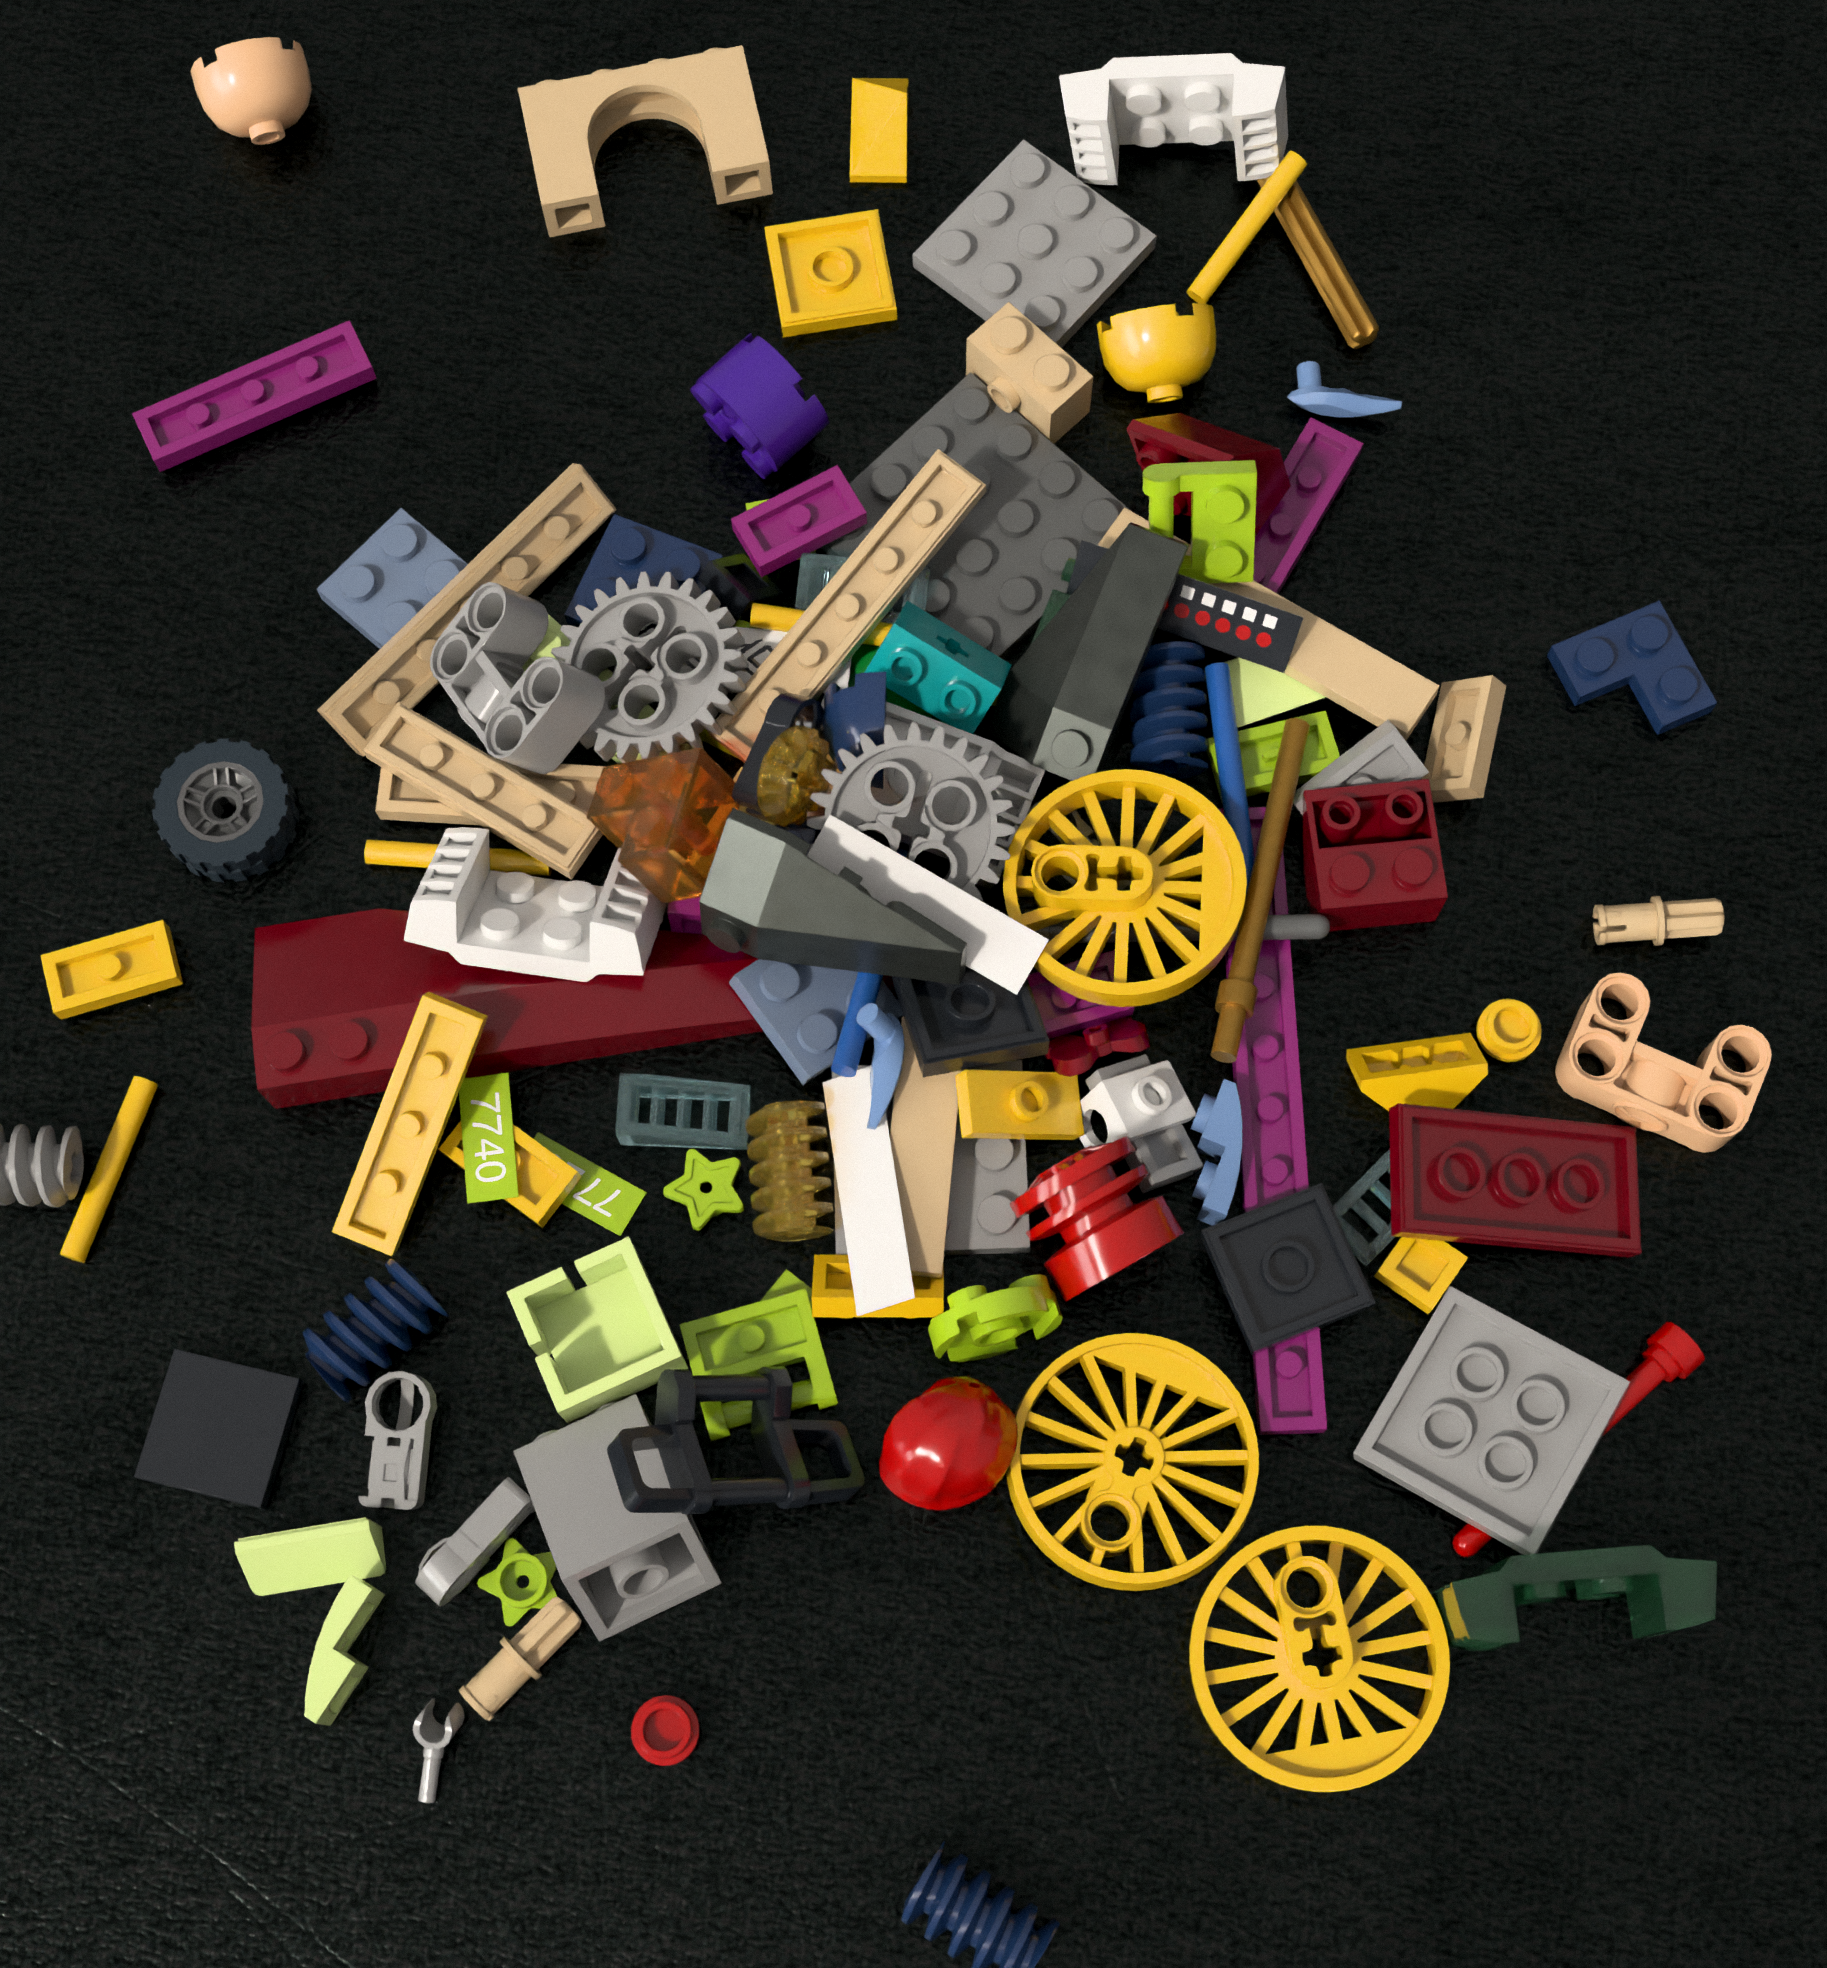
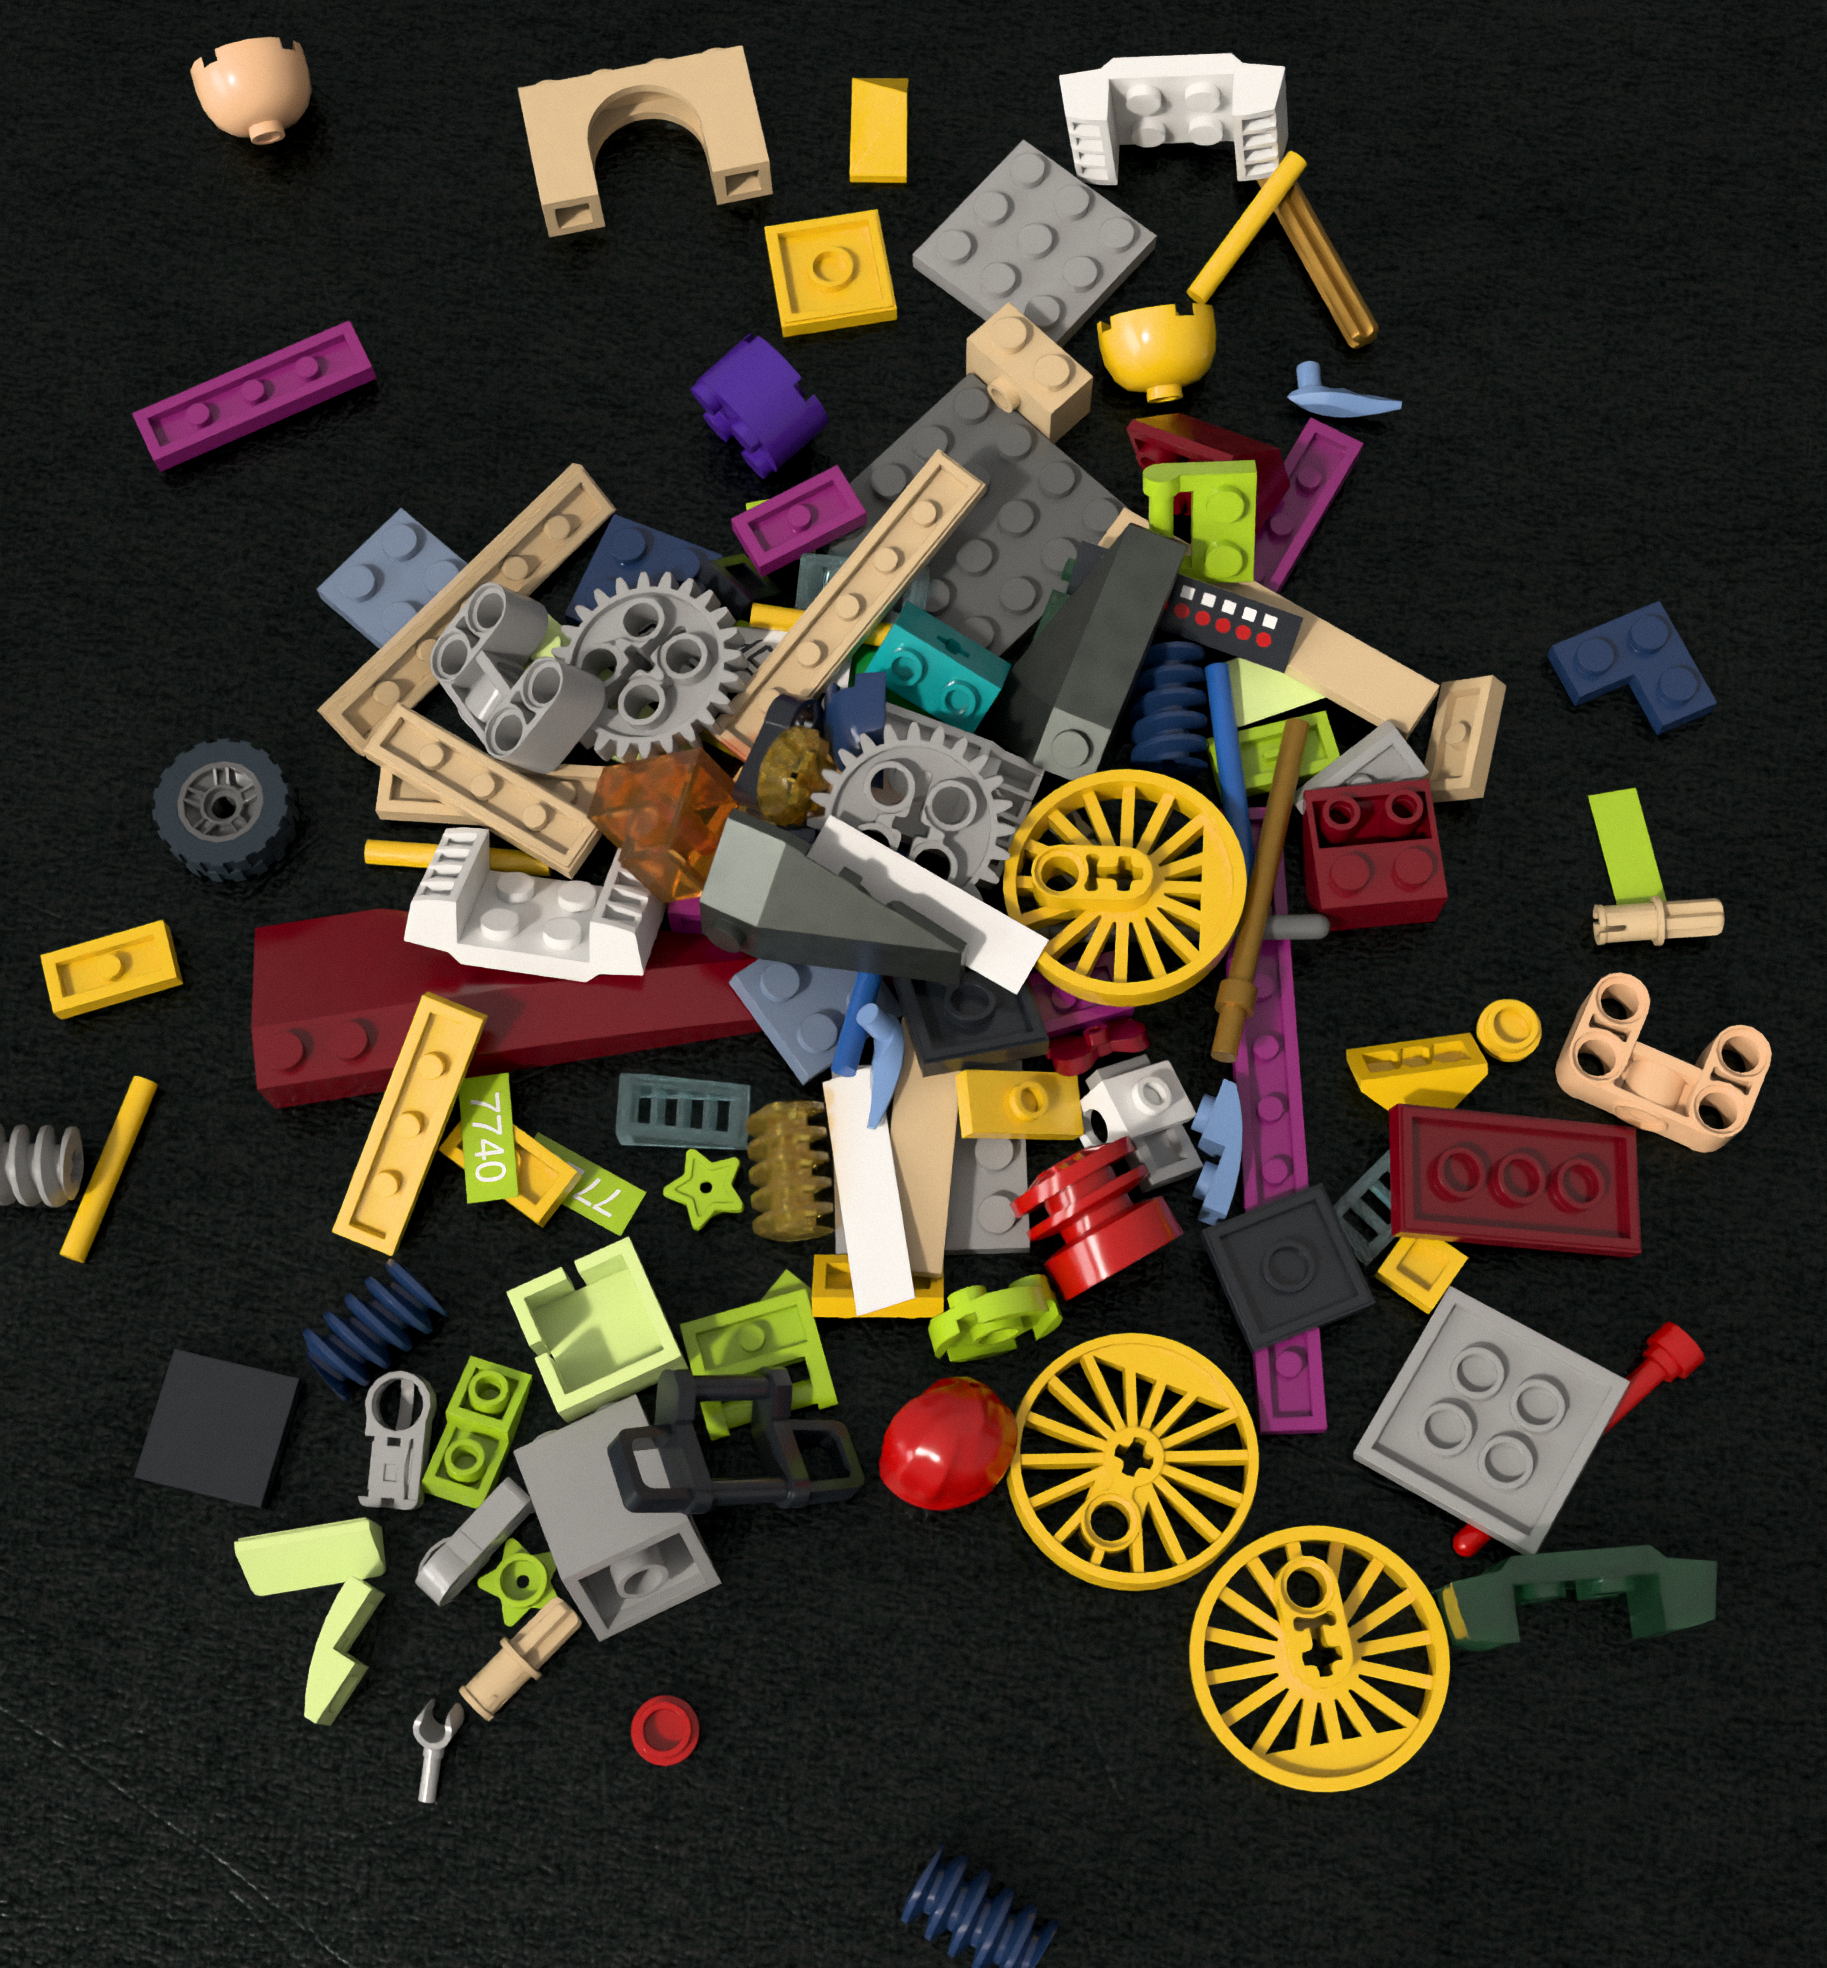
(477, 1432): none -> lime slope
(1626, 846): none -> lime sticker

